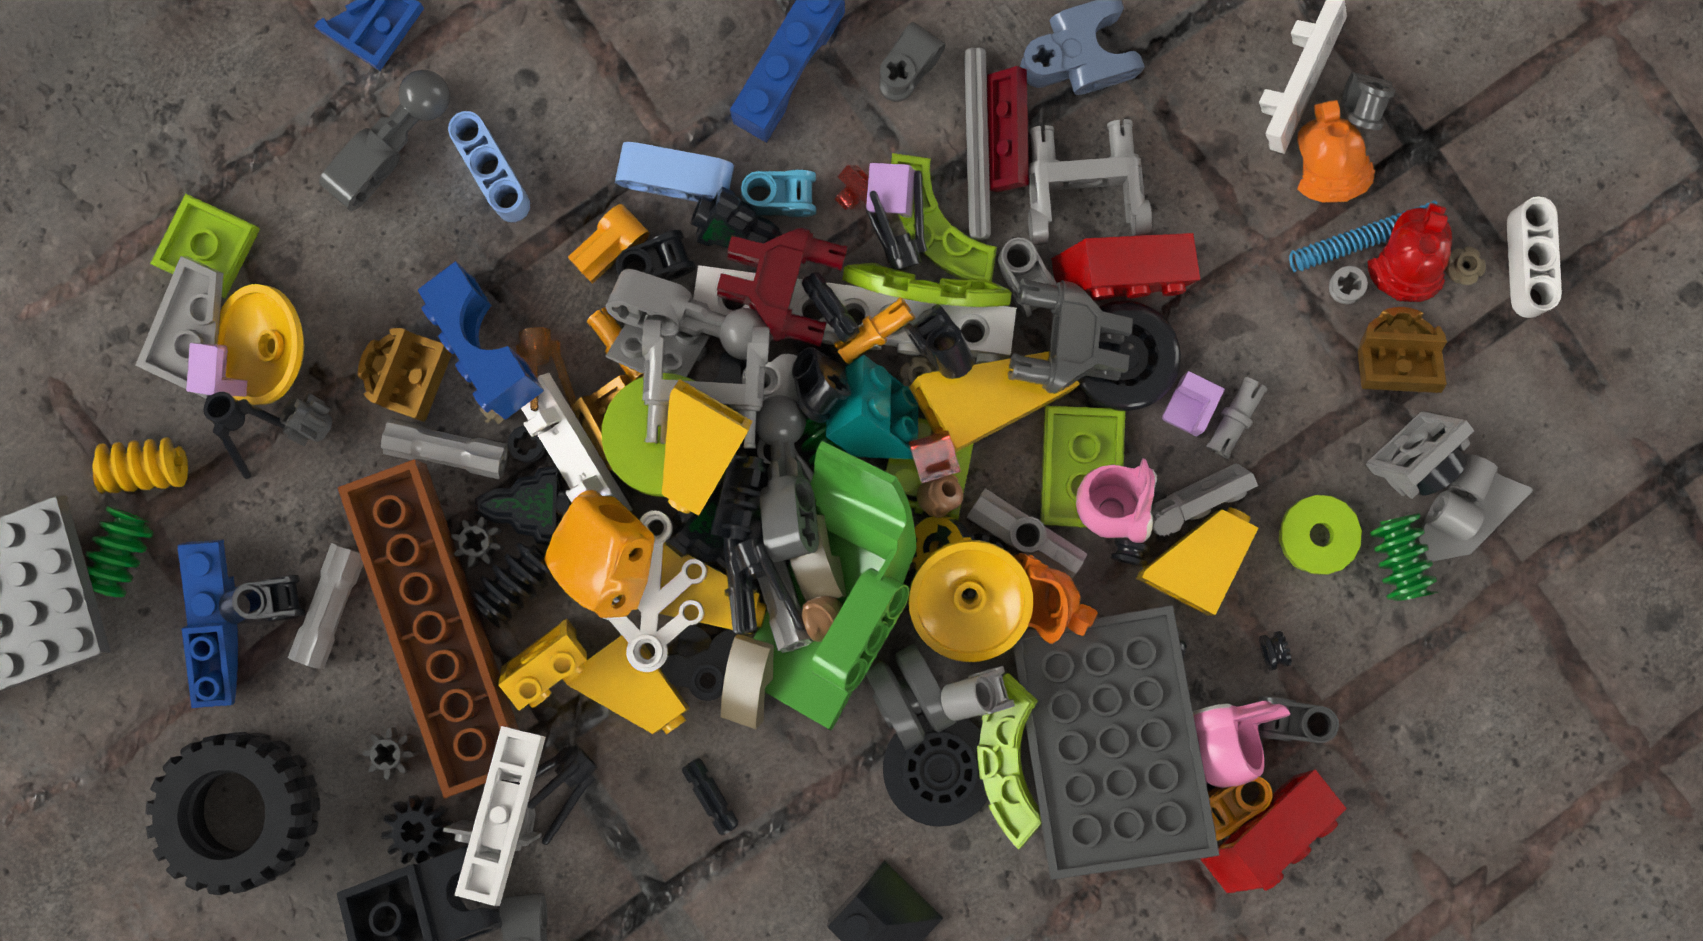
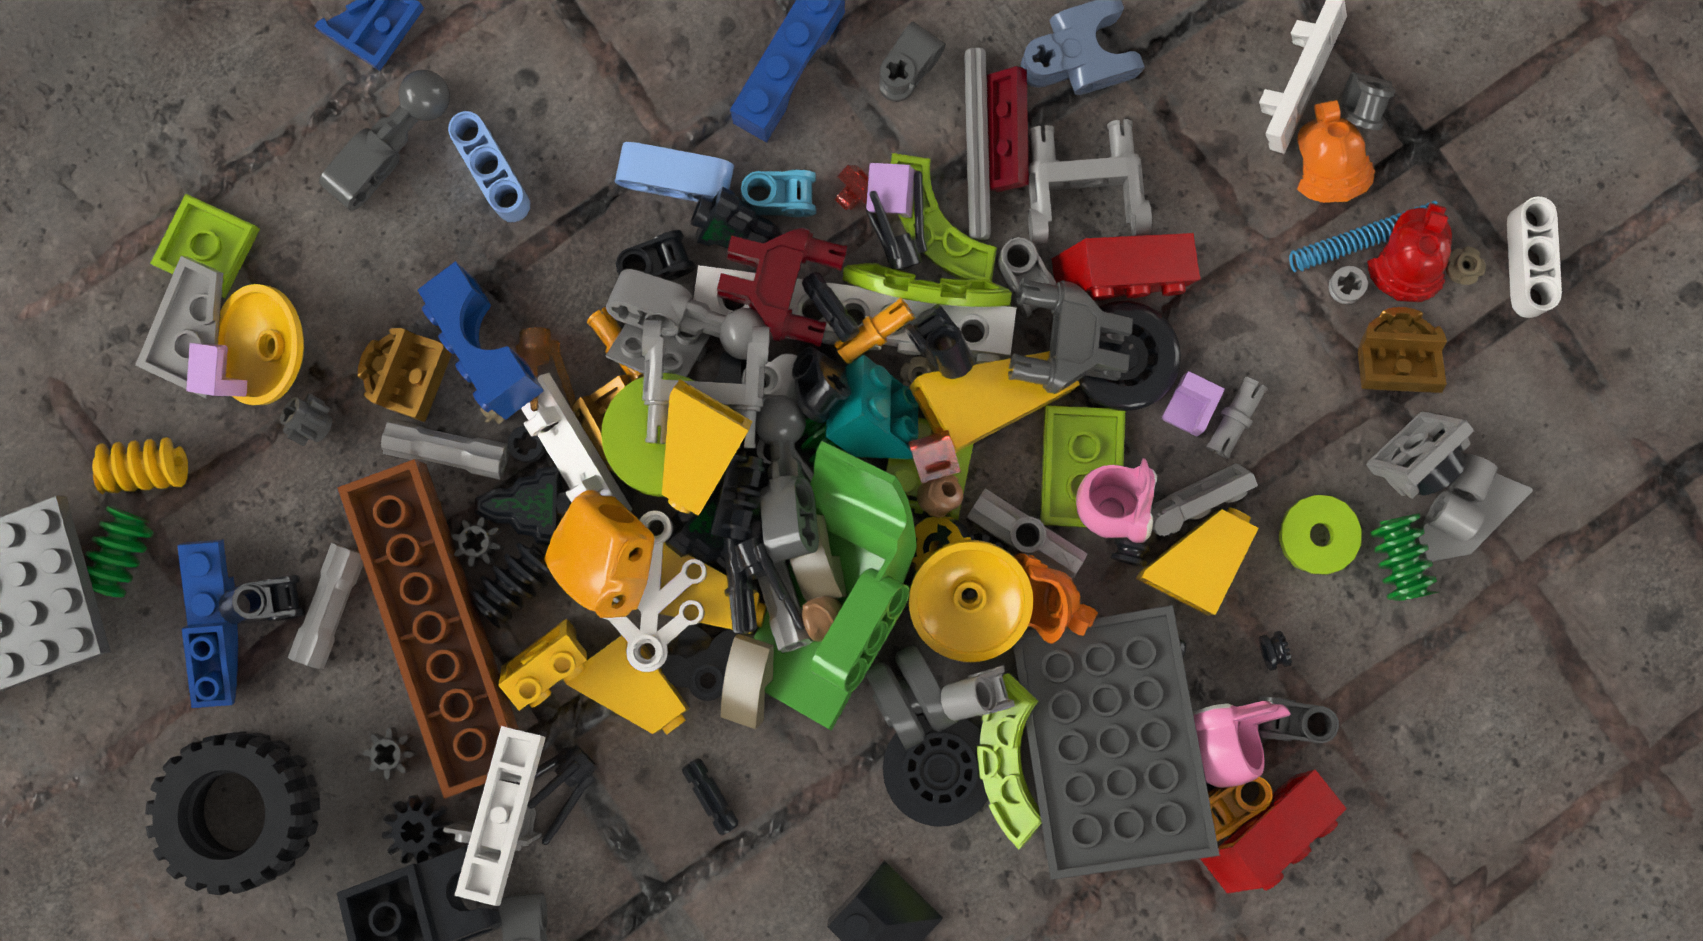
(229, 415): black plant -> none
(614, 233): light orange piece -> none

